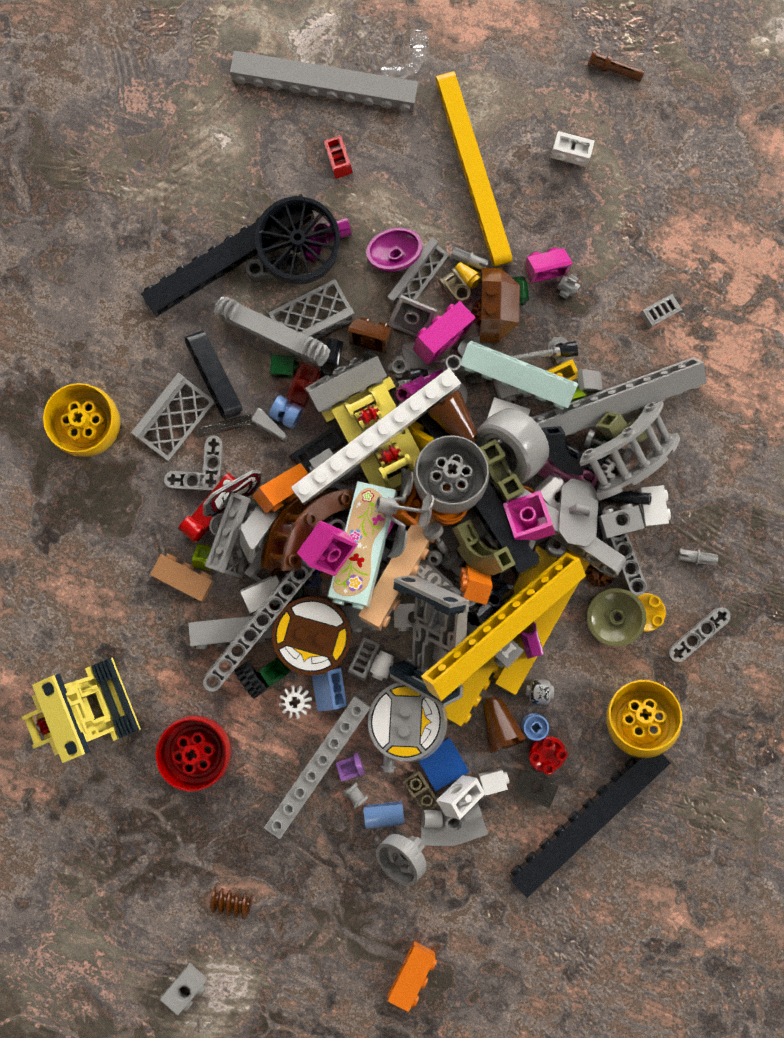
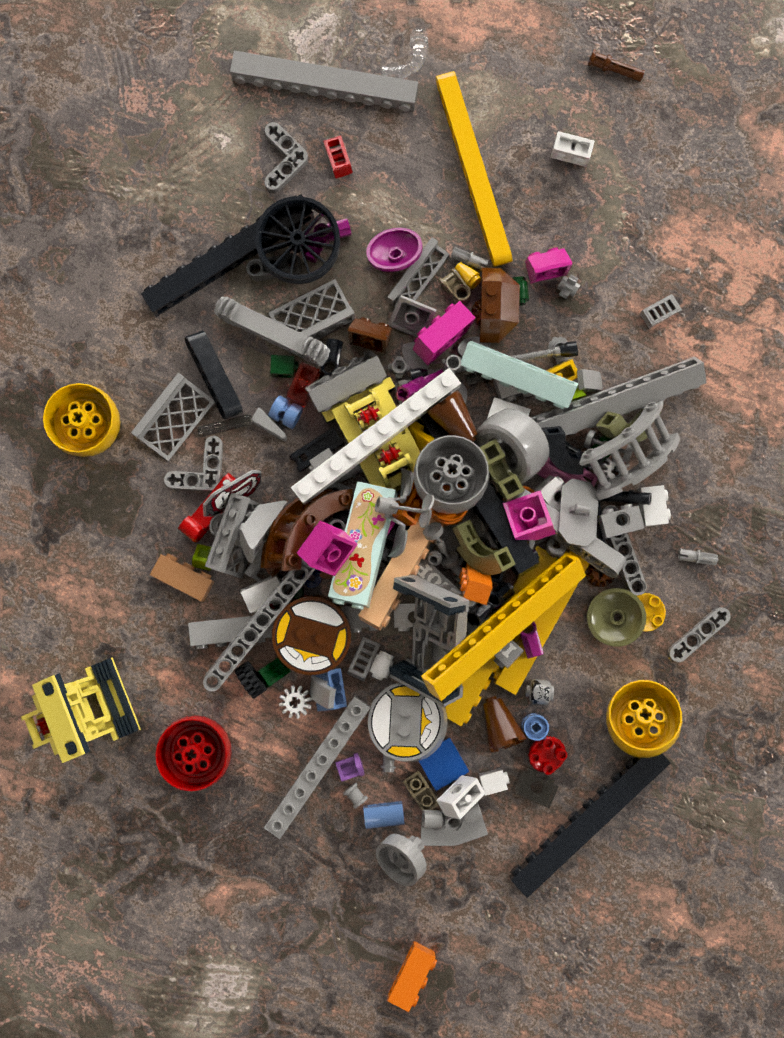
(175, 998): light grey brick -> none
(230, 903): reddish brown piece -> none
(278, 490): orange brick -> none
(290, 154): none -> light grey beam
(321, 692): none -> light grey slope

